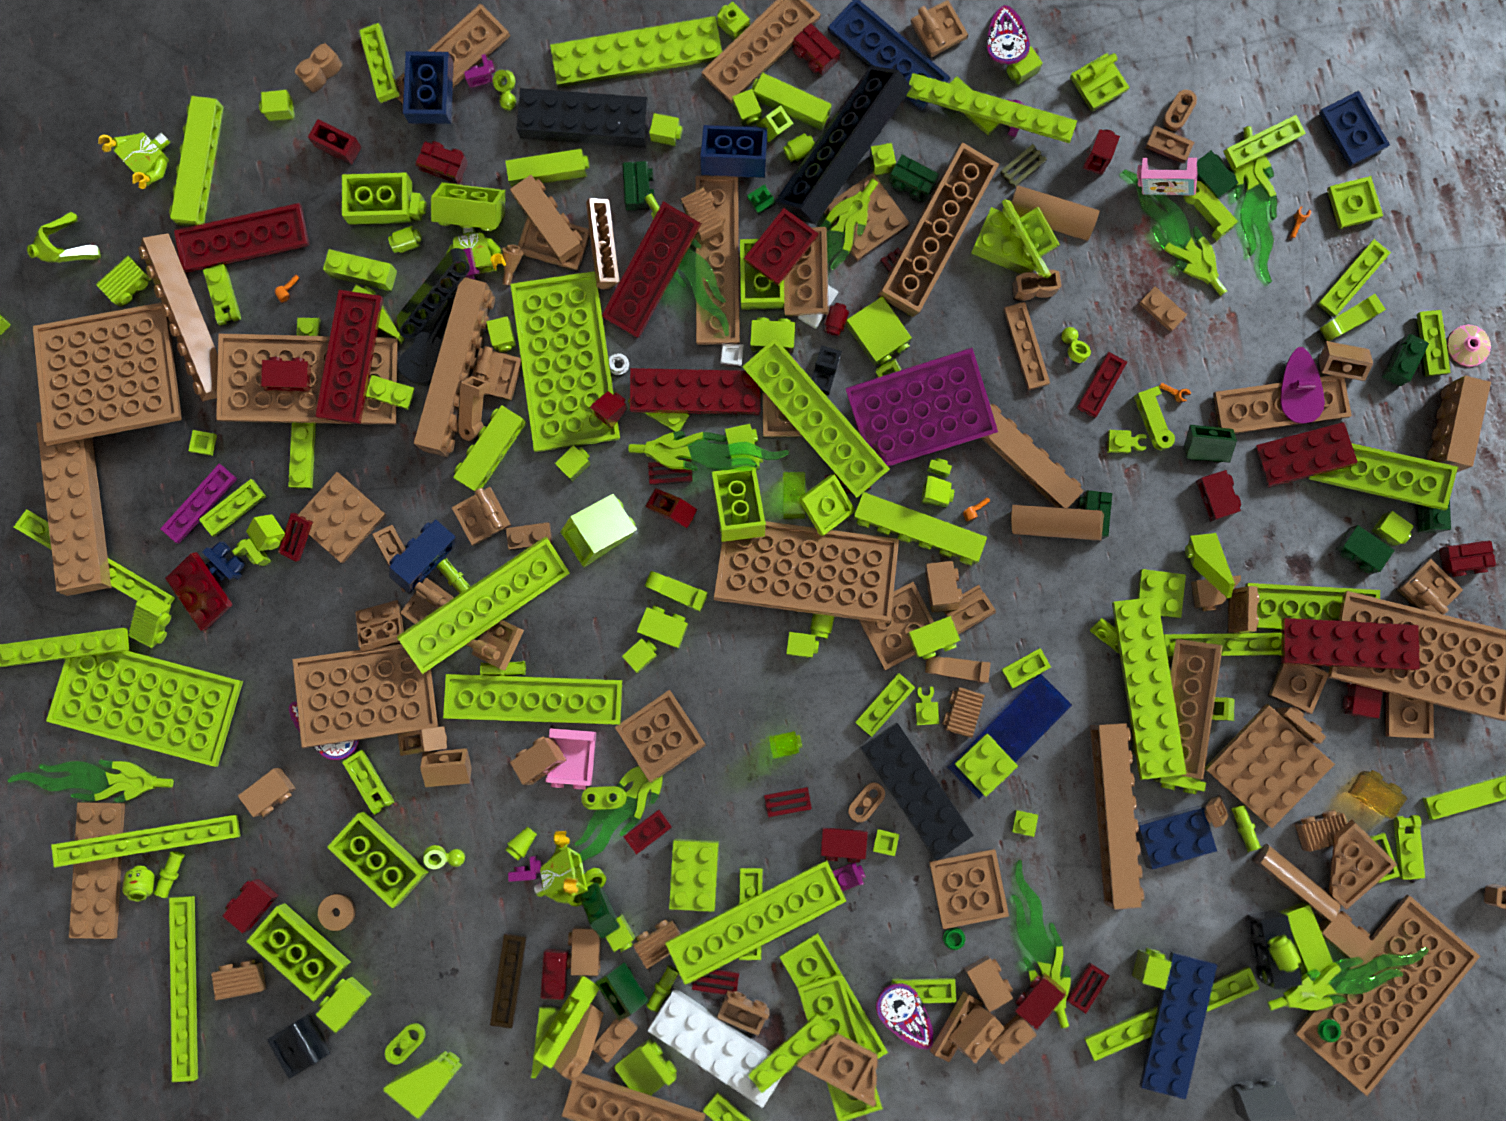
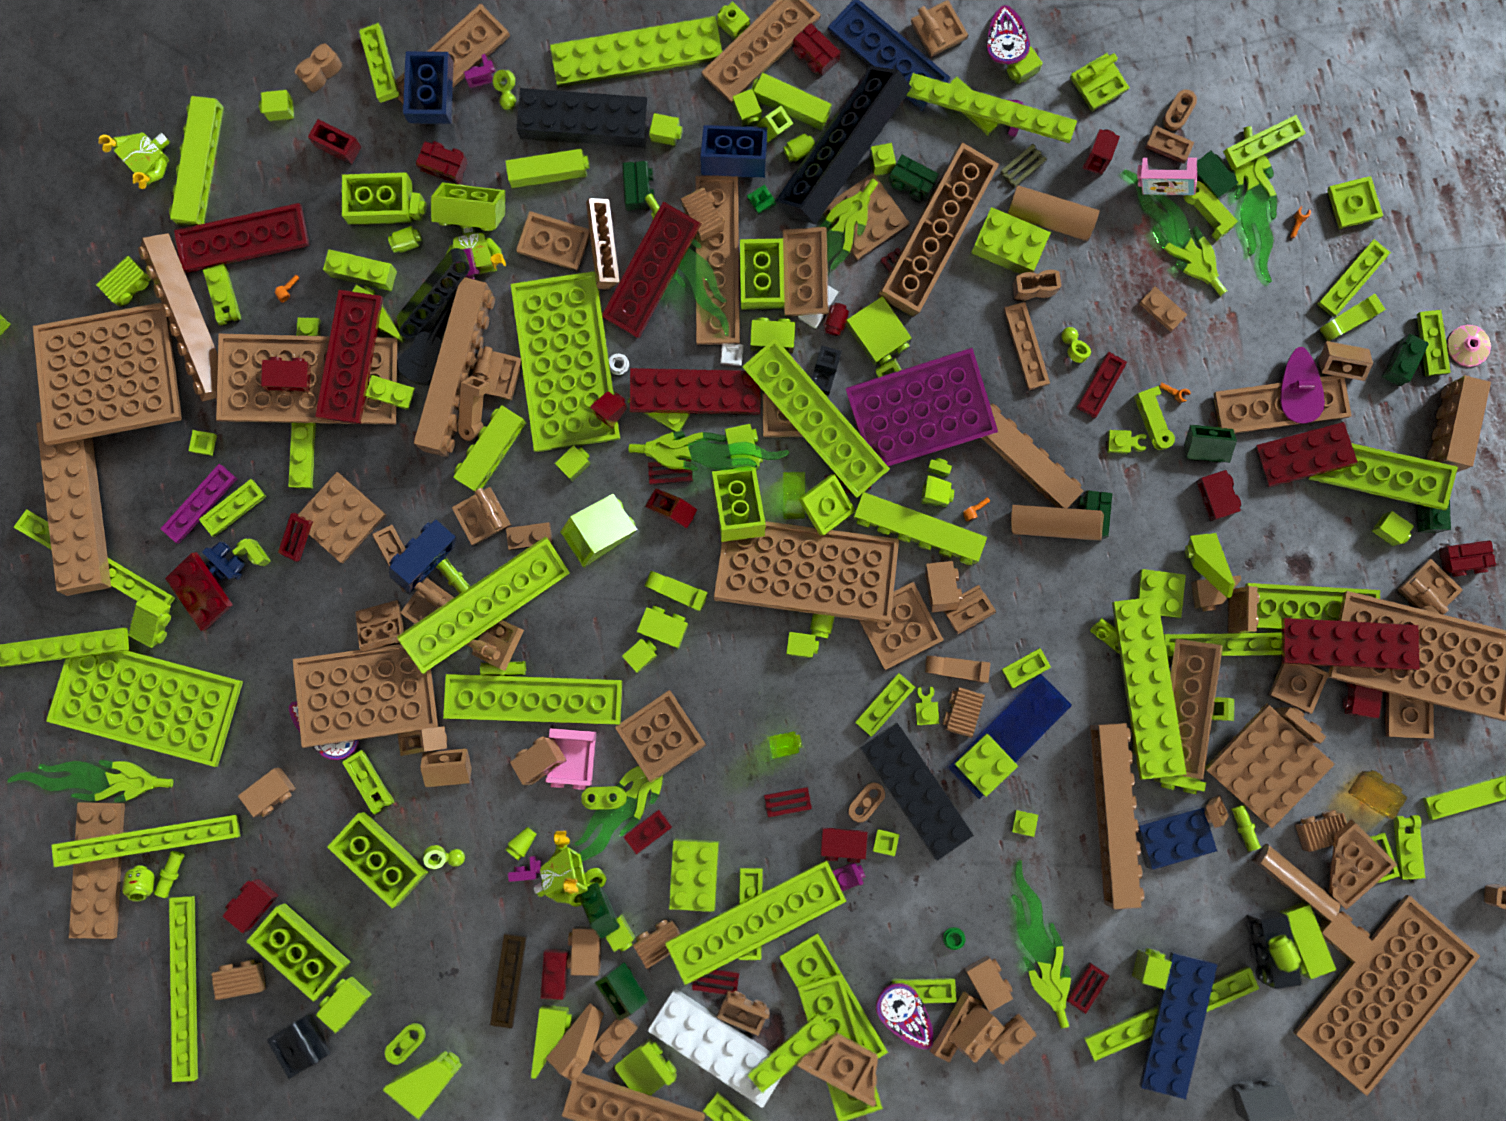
(47, 252): lime piece -> none
(265, 532): lime brick -> none
(326, 914): medium nougat piece -> none
(501, 334): lime brick -> none
(512, 257): medium nougat cone -> none
(546, 218): medium nougat brick -> none
(566, 1022): lime bracket -> none
(662, 988): lime pin -> none
(781, 246): dark red plate -> none
(934, 637): lime brick -> none
(968, 888): medium nougat plate -> none
(1035, 234): lime bracket -> none
(1039, 1000): dark red brick -> none
(1329, 1030): green plate -> none
(1343, 981): piece -> none
(1354, 128): dark blue plate -> none
(1364, 550): dark green brick -> none

